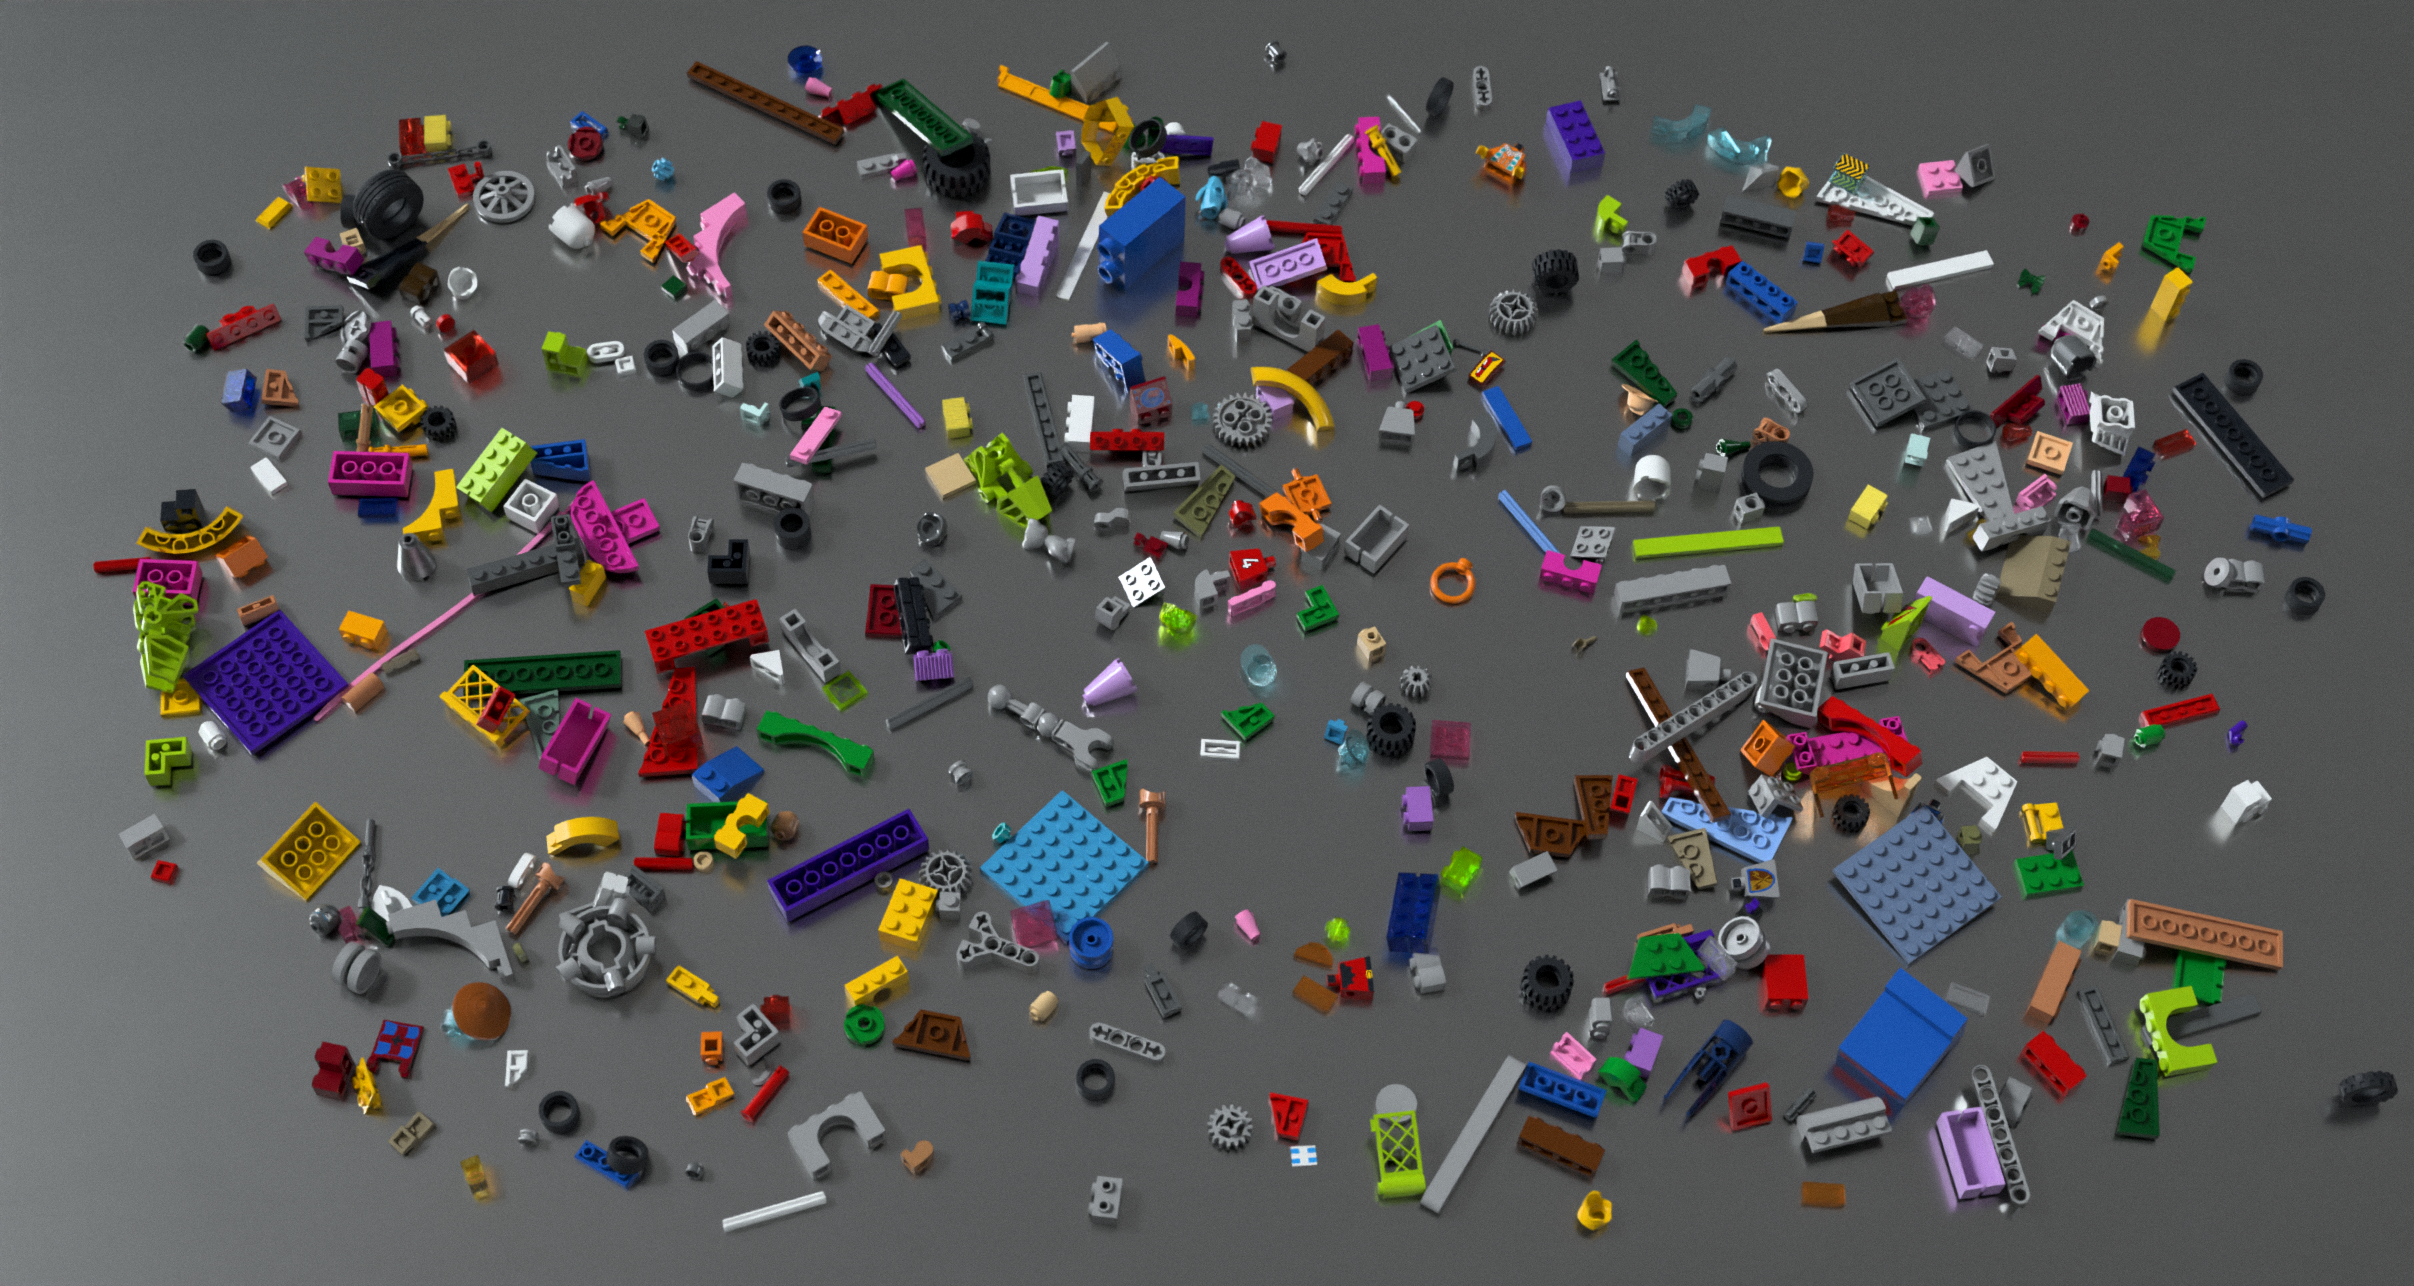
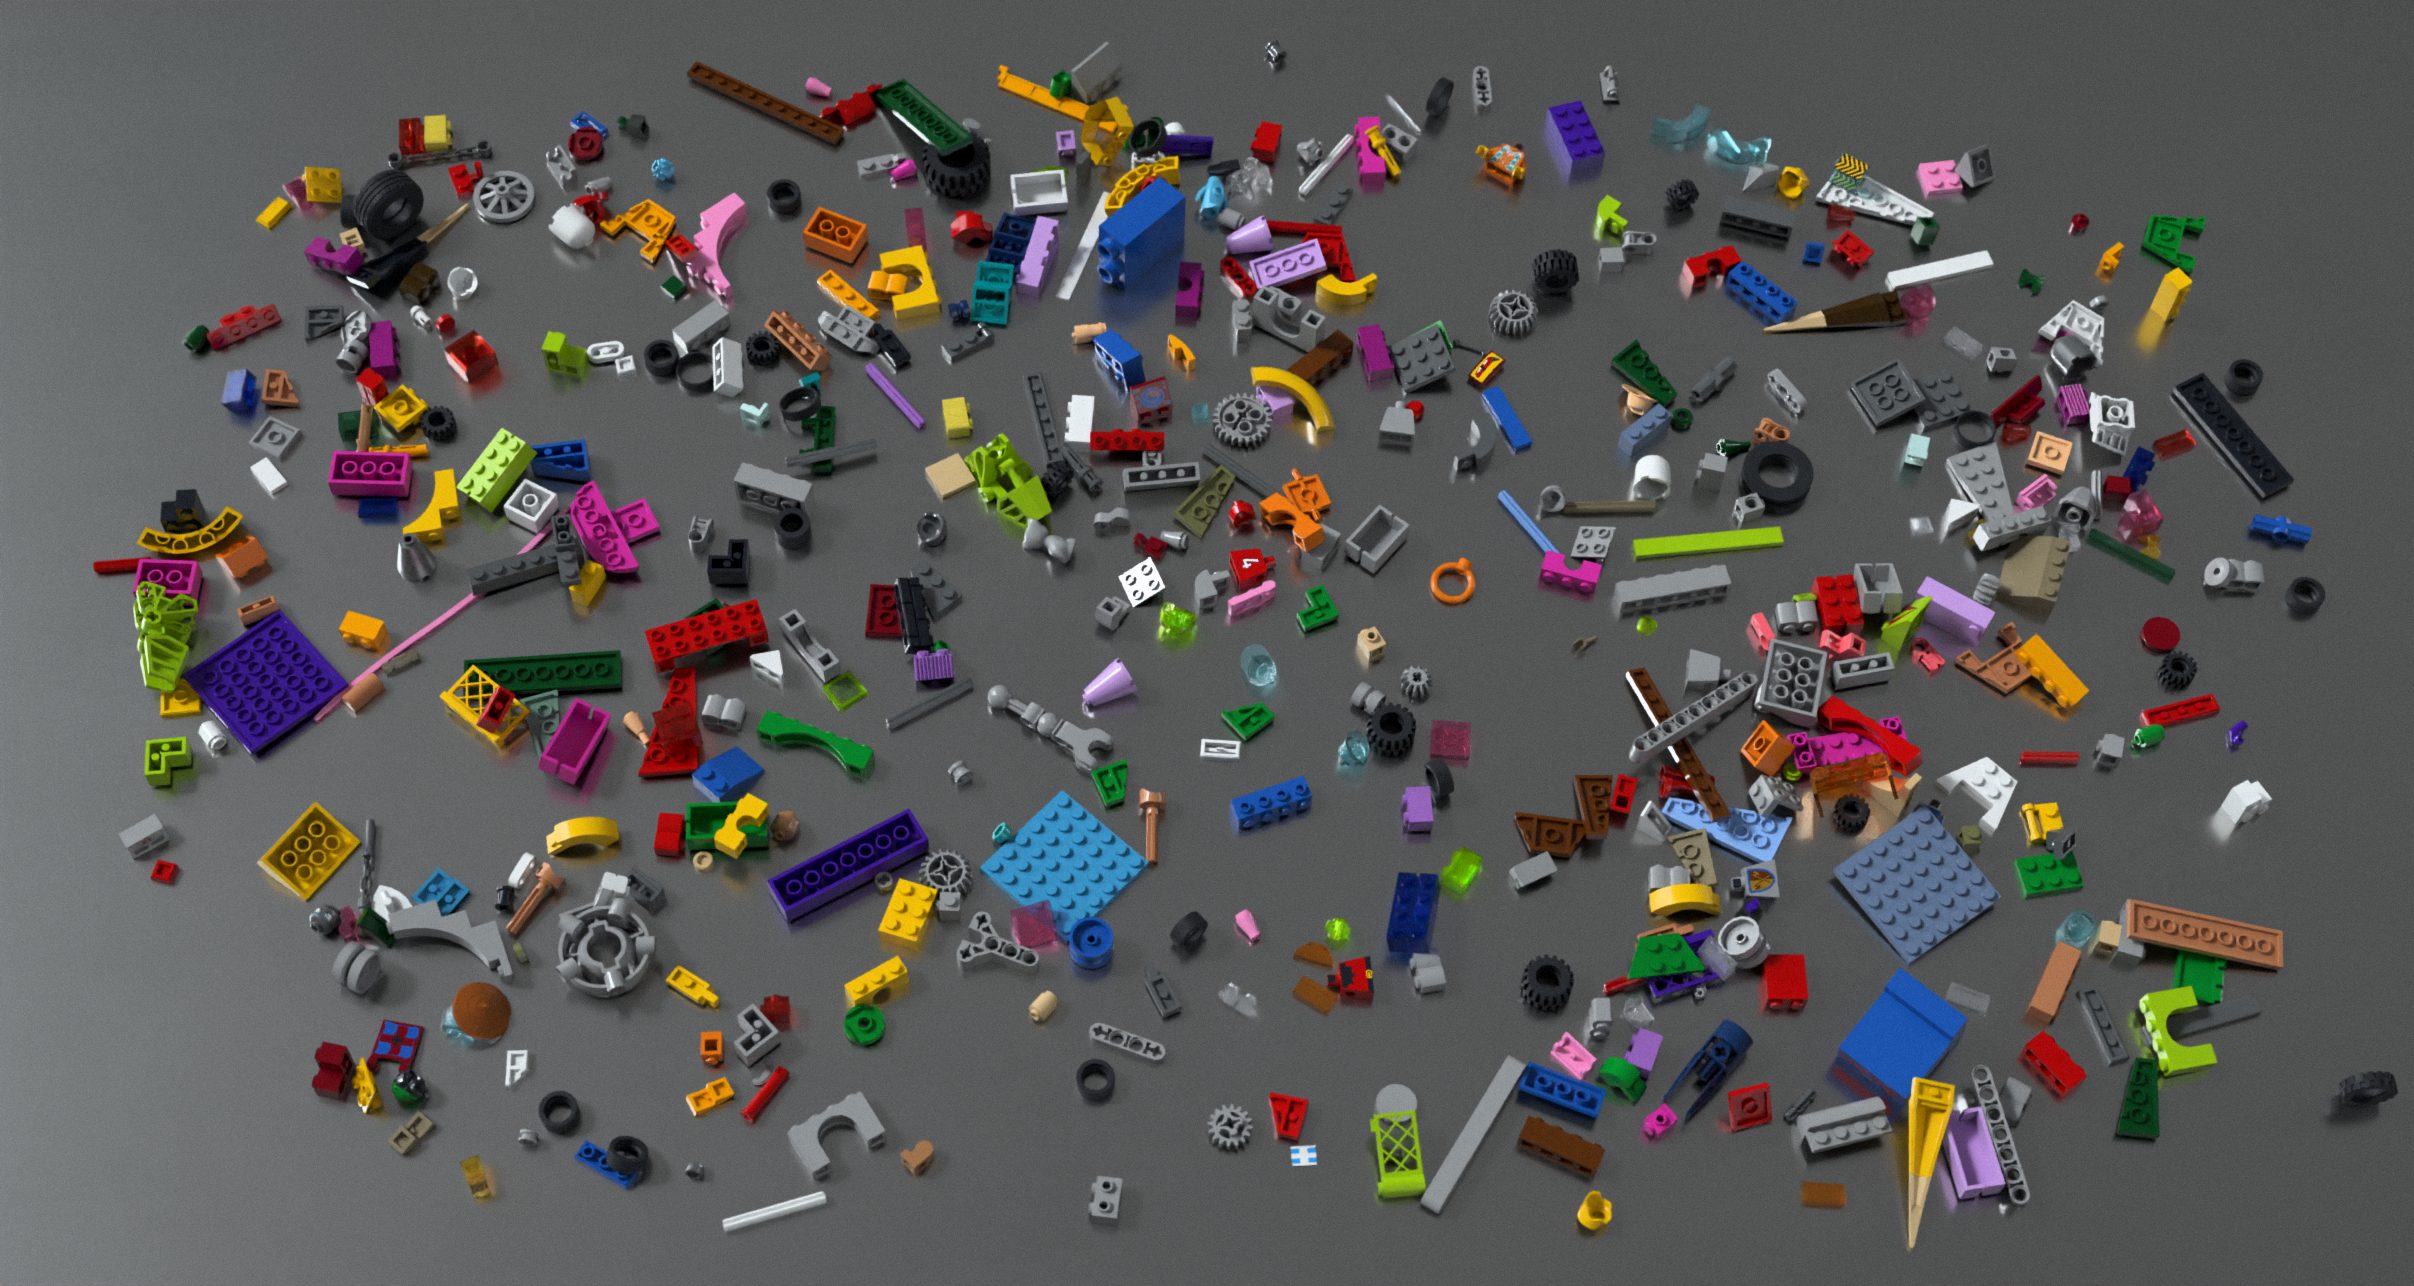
(211, 246): black tyre -> none
(408, 1086): none -> black piece
(664, 863): red axle -> none
(804, 59): clear blue dish -> none
(815, 435): bright pink plate -> none
(885, 333): light grey axle -> none
(935, 1034): reddish brown wing -> none
(1271, 802): none -> blue brick
(1336, 731): dark azure tile -> none
(1667, 1118): none -> dark pink brick
(1683, 897): none -> yellow arch
(1838, 604): none -> red piece
(1868, 506): light yellow brick -> none
(1928, 1117): none -> yellow plate

